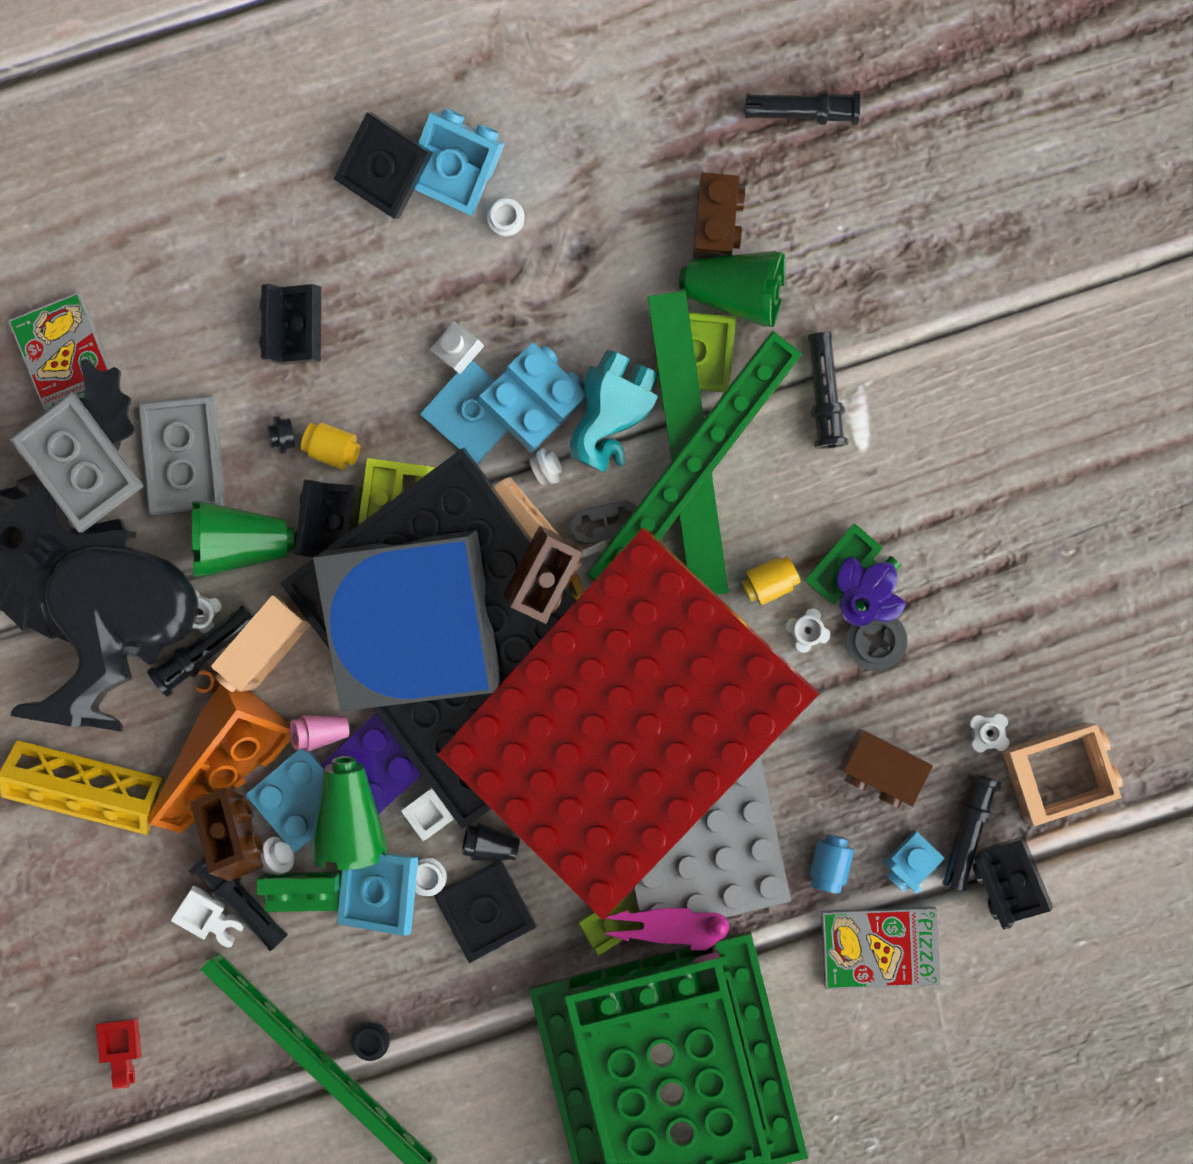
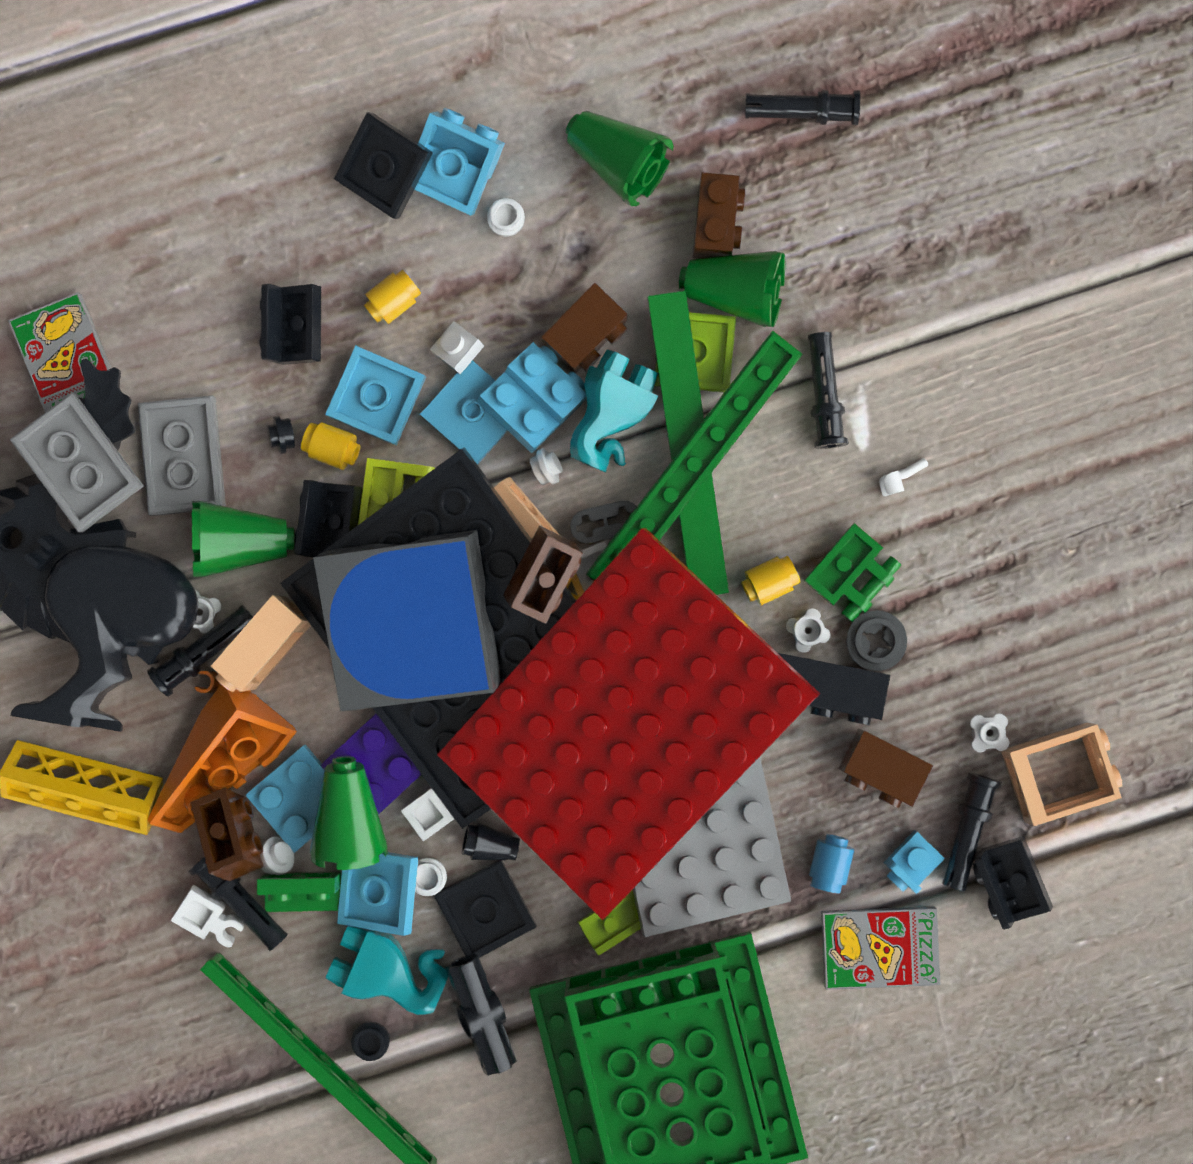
(118, 1044): red plate -> none
(316, 731): bright pink cone -> none
(375, 395): none -> medium azure plate
(385, 971): none -> teal hips
(391, 297): none -> yellow brick
(481, 1014): none -> black piece
(586, 329): none -> reddish brown brick
(620, 153): none -> green cone
(675, 927): dark pink piece -> none
(843, 689): none -> black brick
(871, 587): dark purple plate -> none
(892, 482): none -> white hand

